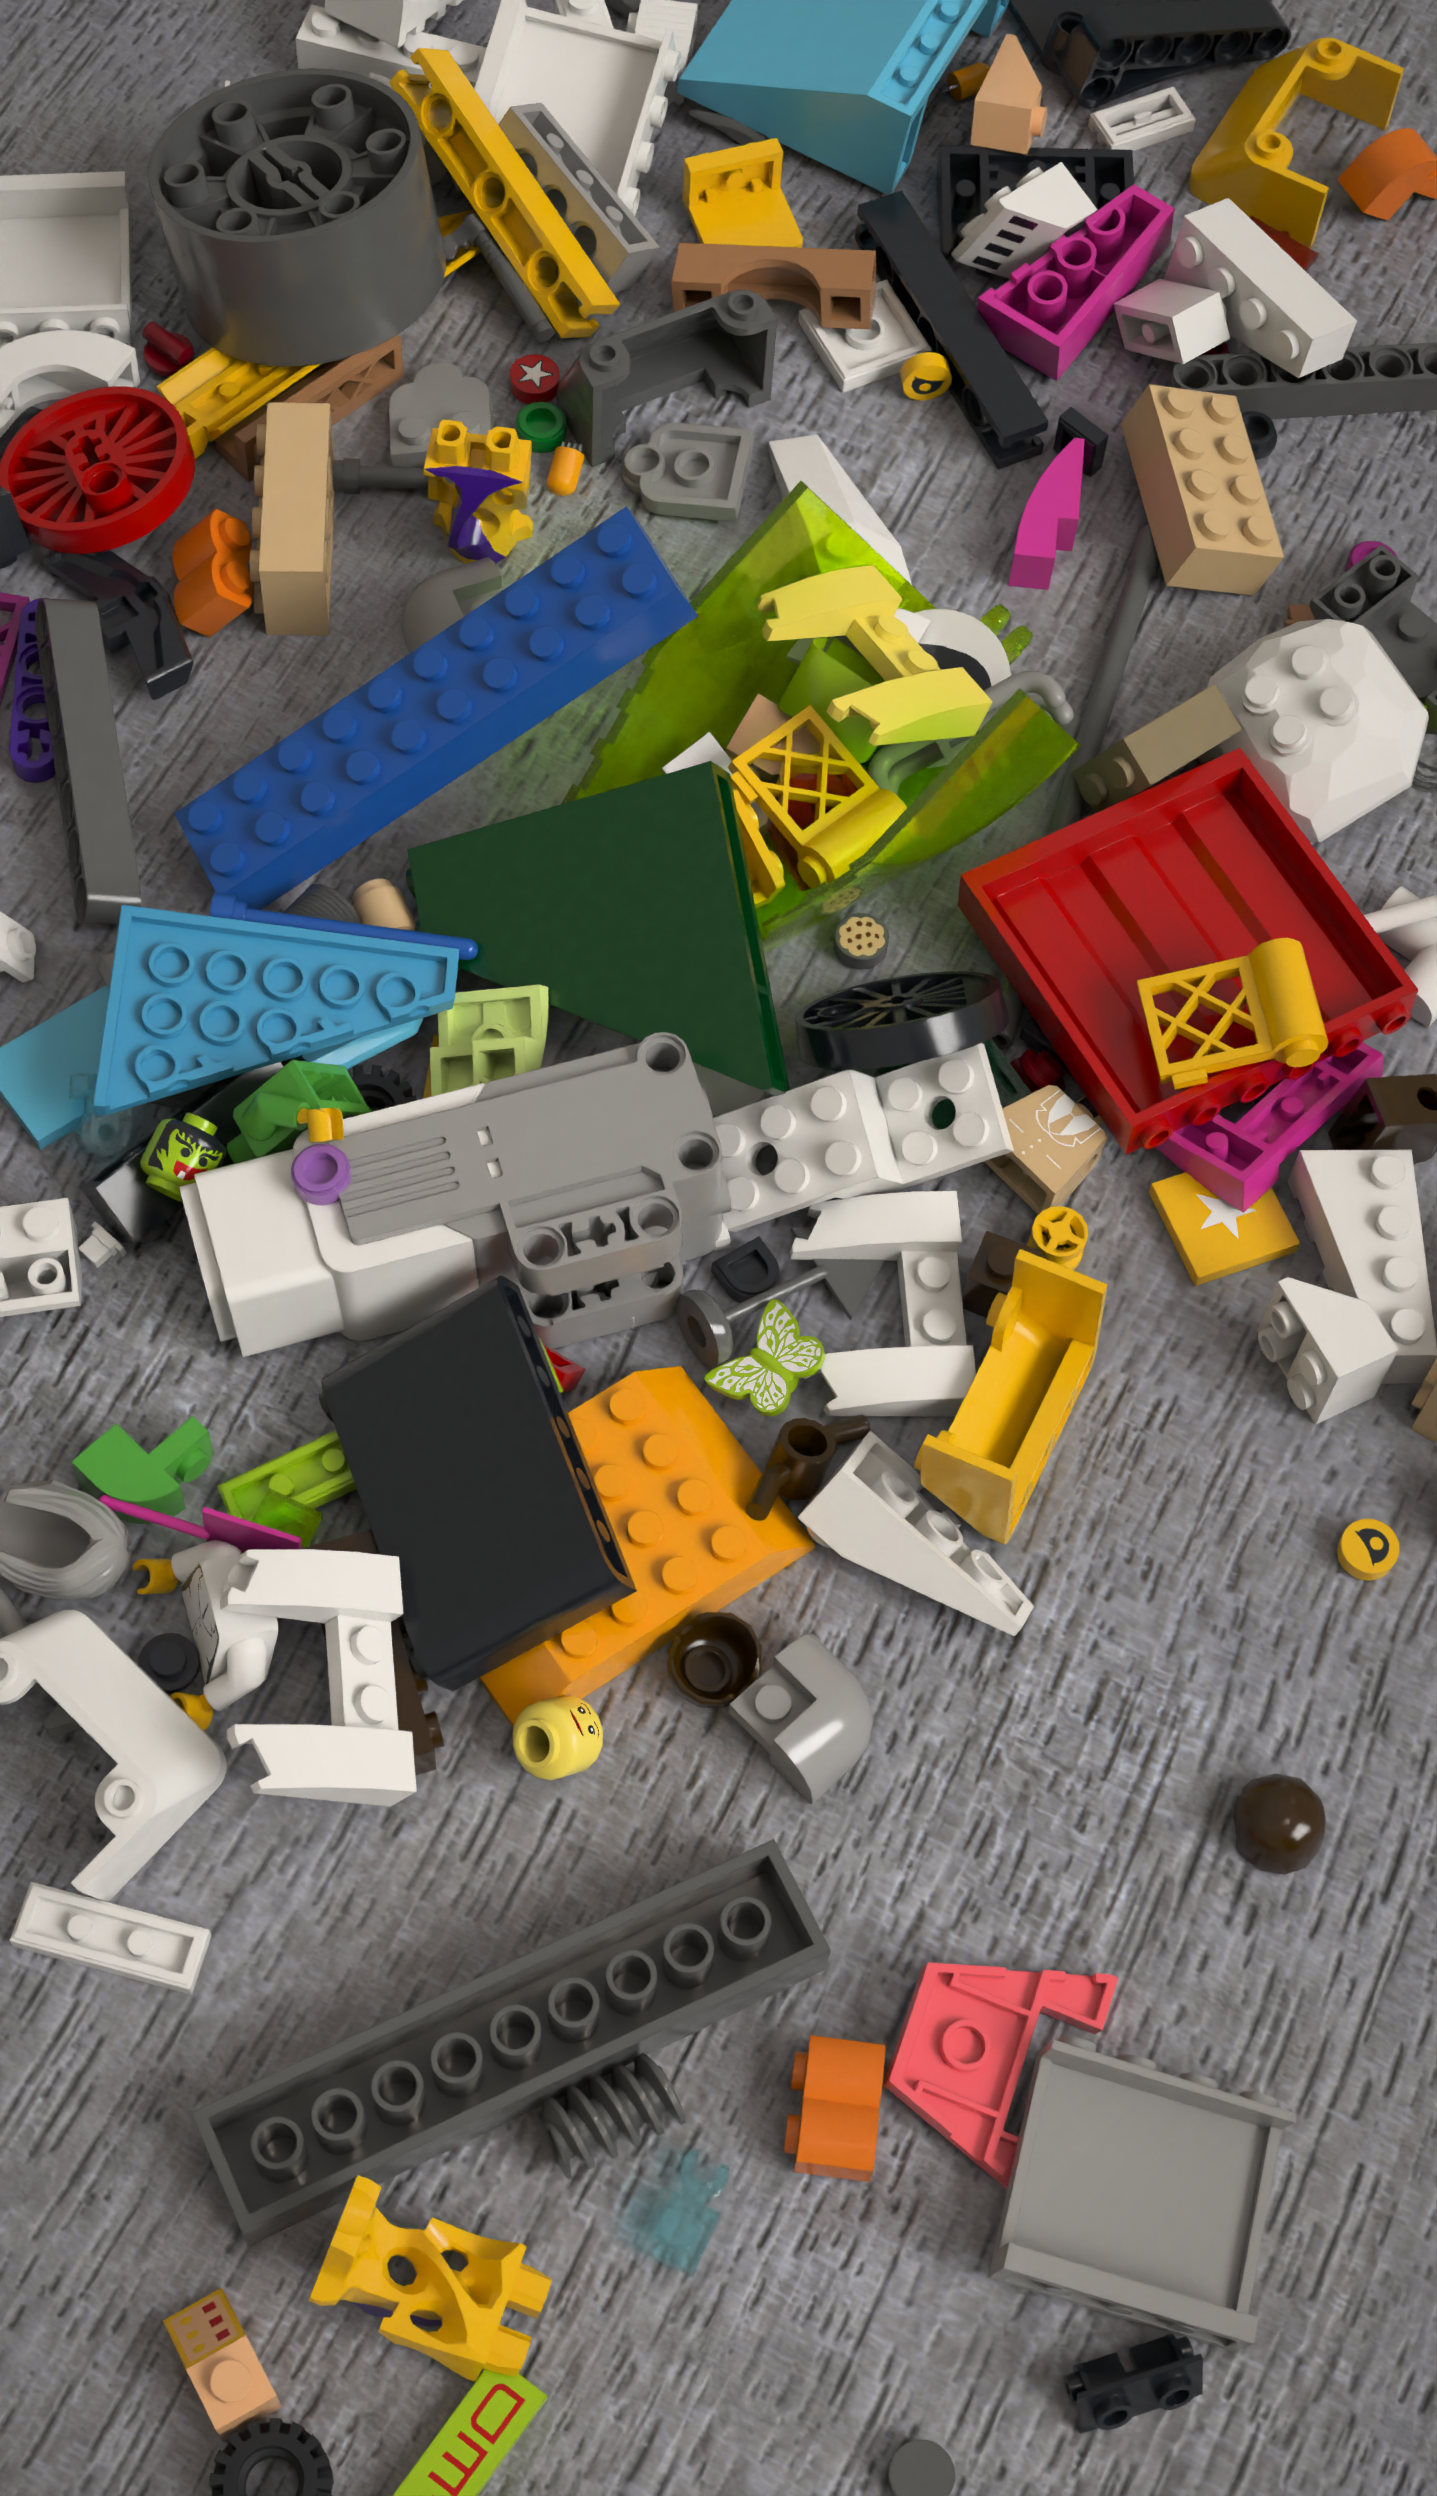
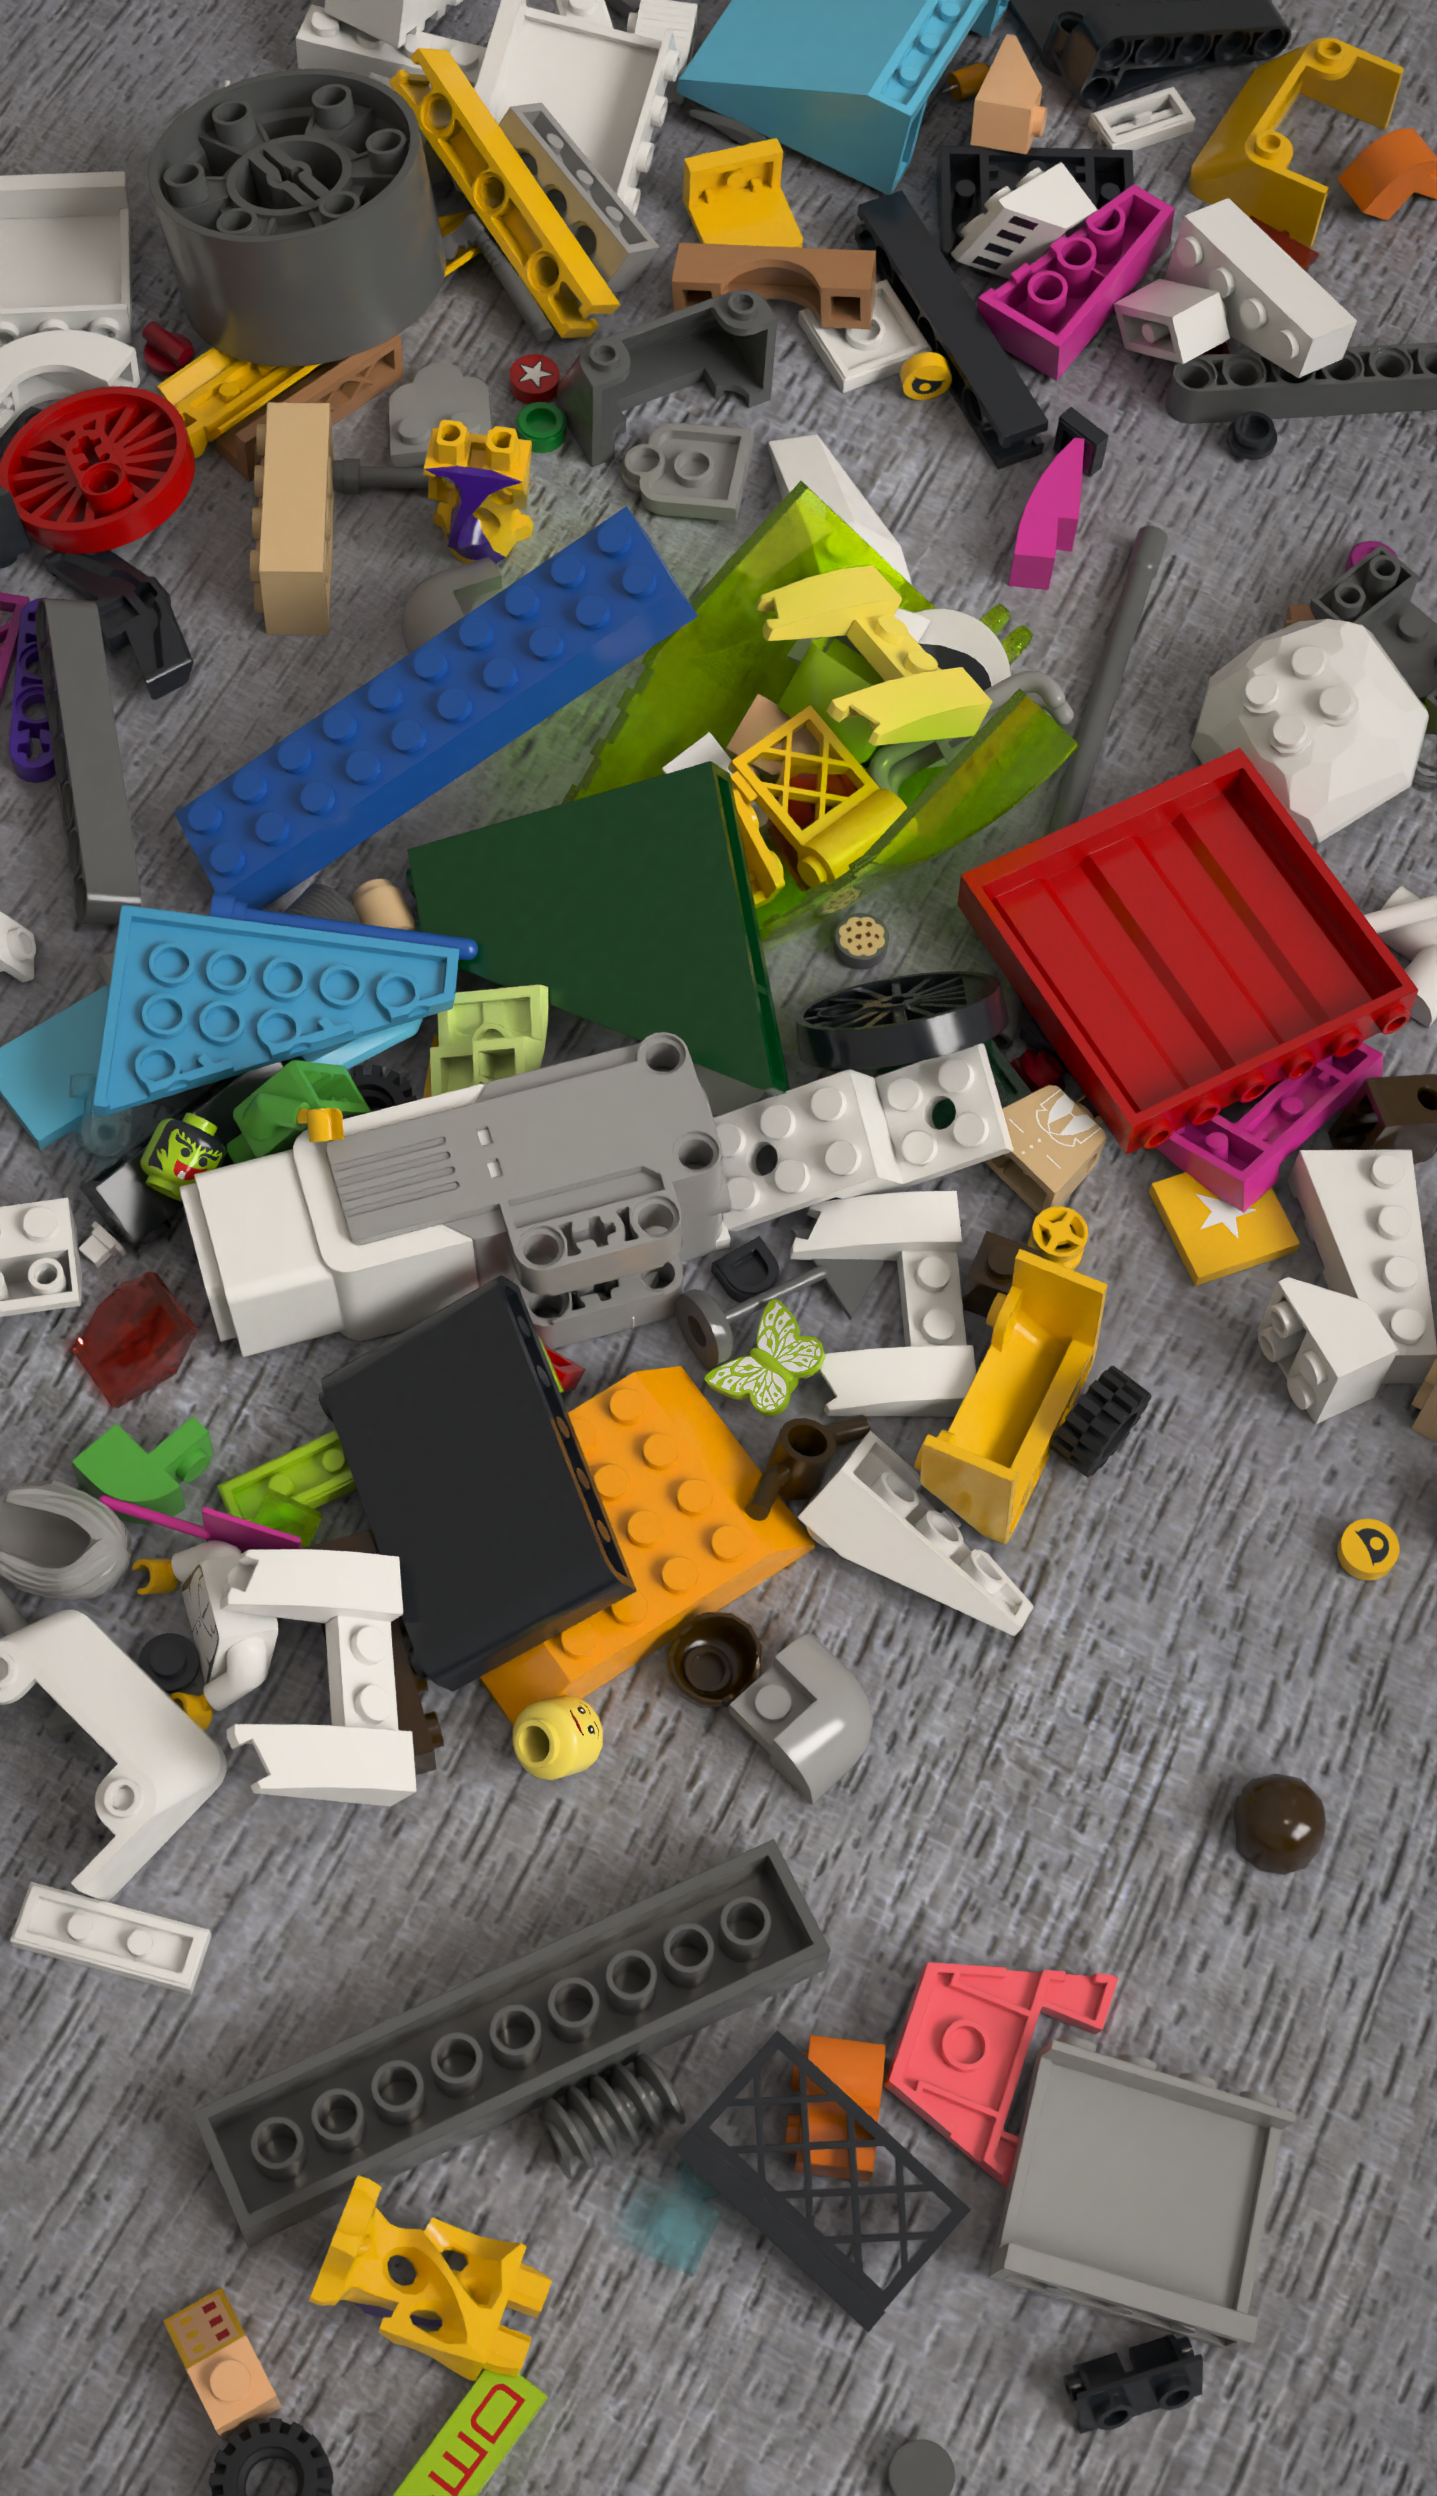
(135, 1339): none -> clear red slope
(212, 573): orange brick -> none
(320, 1174): medium lavender tile -> none
(565, 469): light orange piece -> none
(782, 2221): none -> black fence
(1100, 1421): none -> black tyre
(1156, 749): dark tan brick -> none
(1201, 490): tan brick -> none
(1279, 1007): yellow piece -> none

